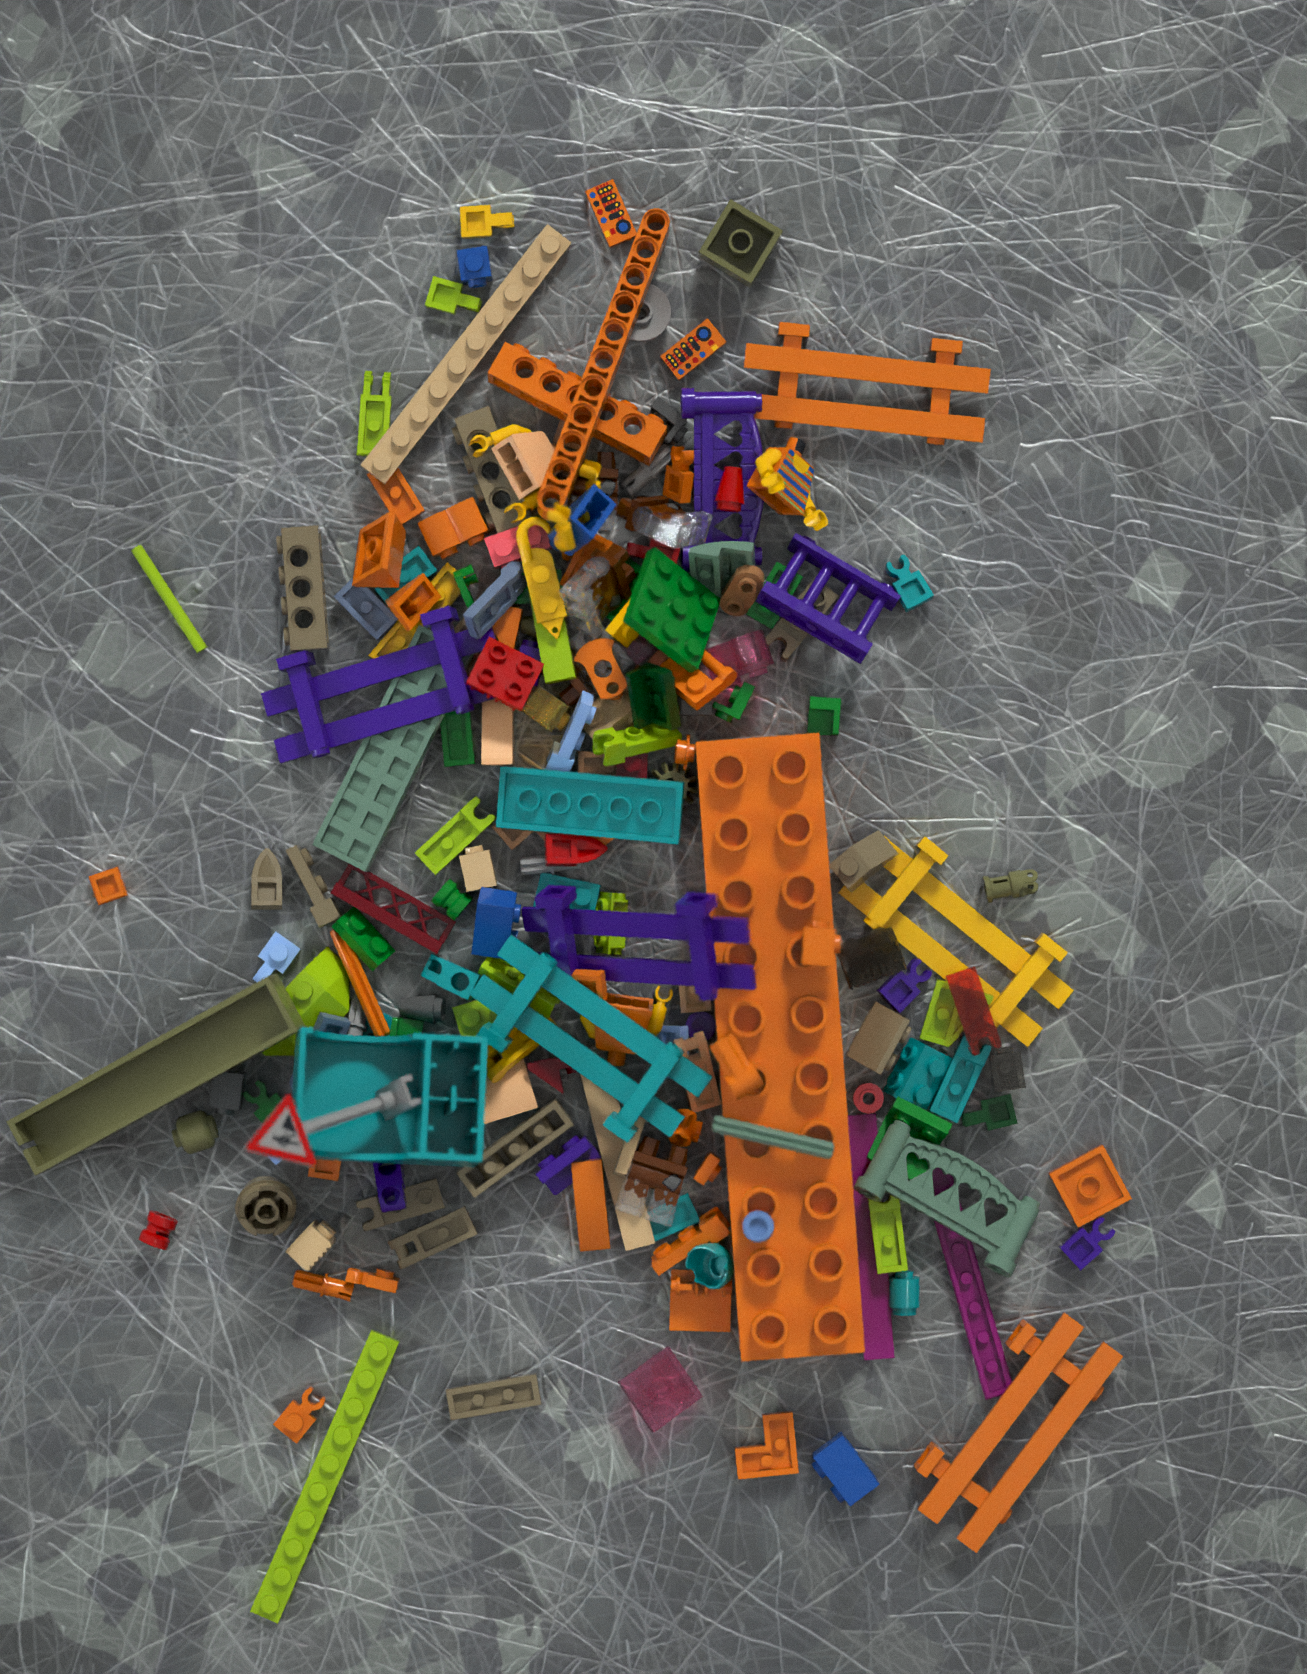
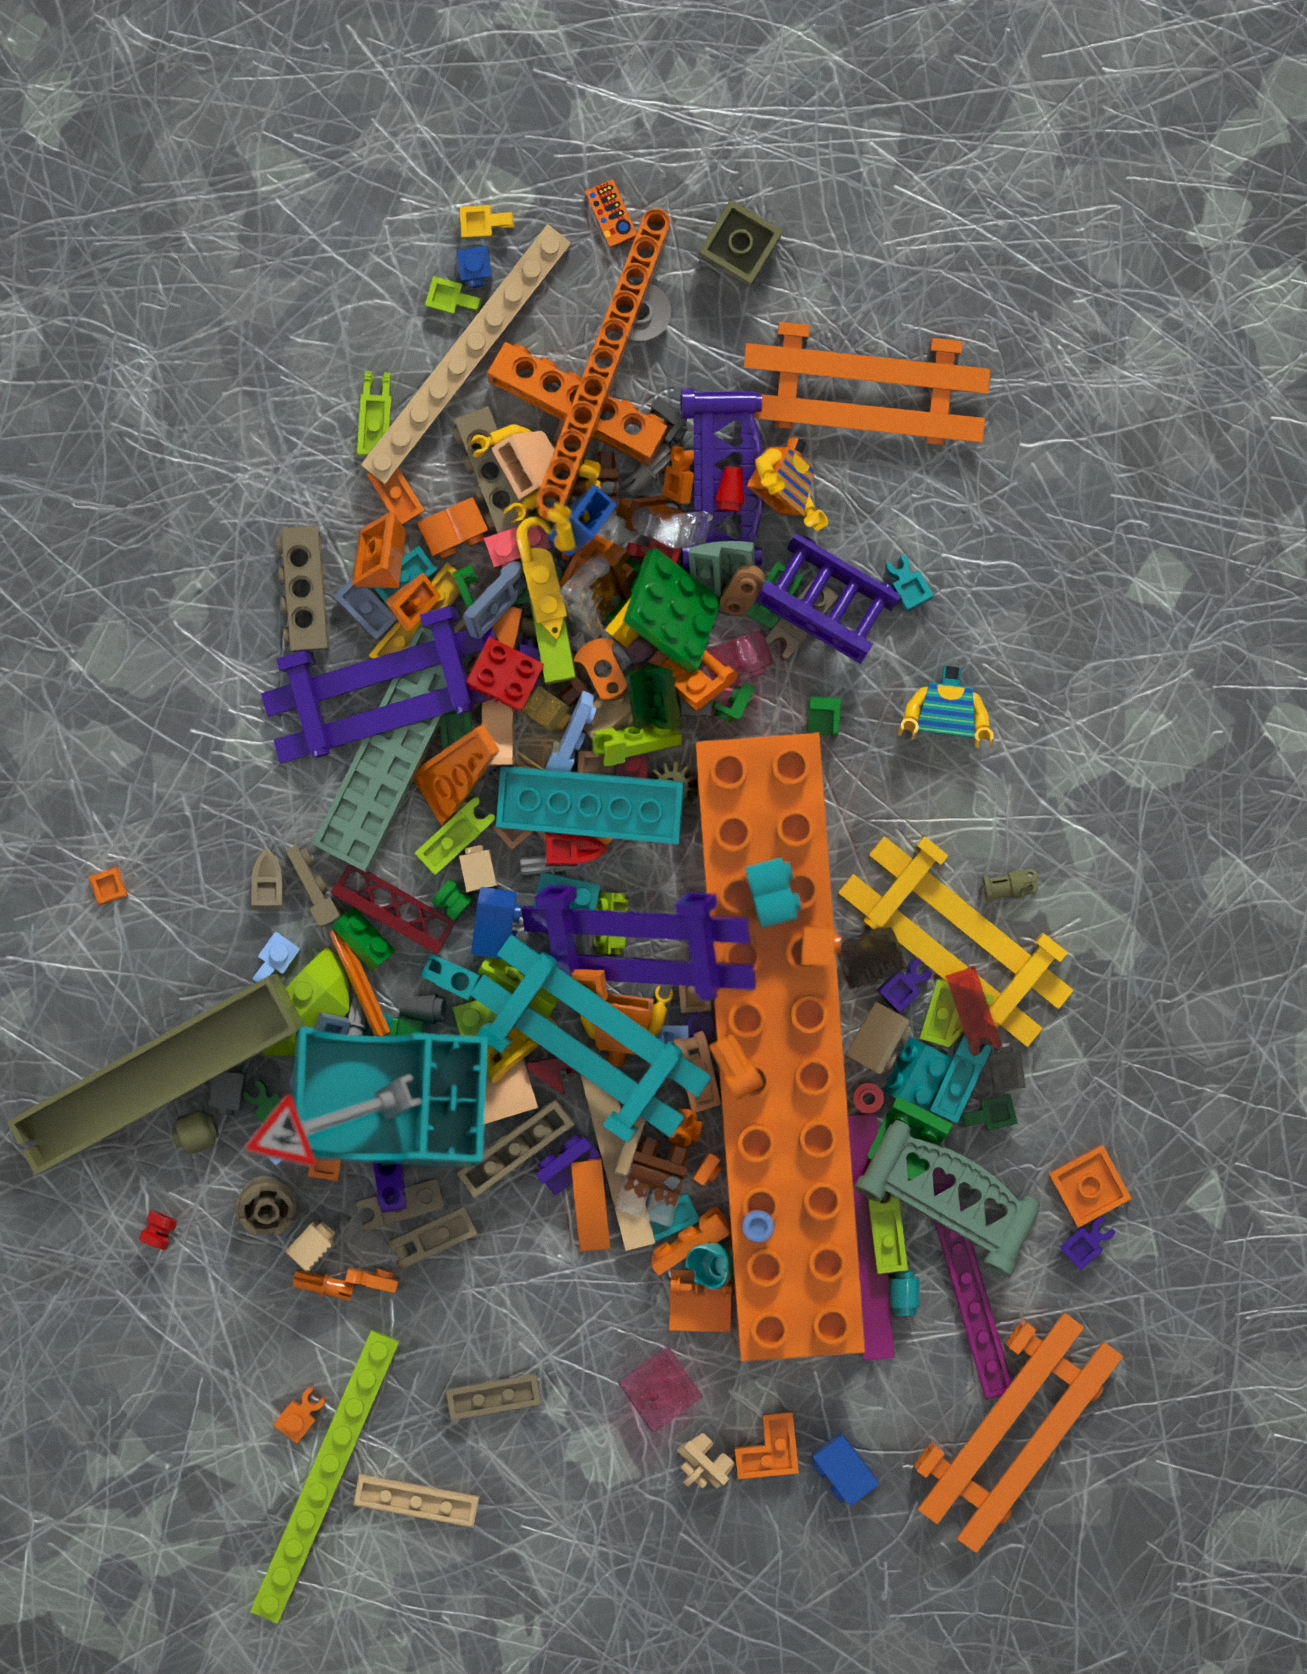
(169, 599): lime bar -> none
(416, 1500): none -> tan tile
(455, 771): none -> orange wing
(684, 752): orange plate -> none
(693, 349): tile -> none
(714, 1472): none -> tan hips
(772, 891): none -> teal brick
(773, 1137): sand green axle -> none
(863, 860): dark tan slope -> none
(947, 710): none -> torso

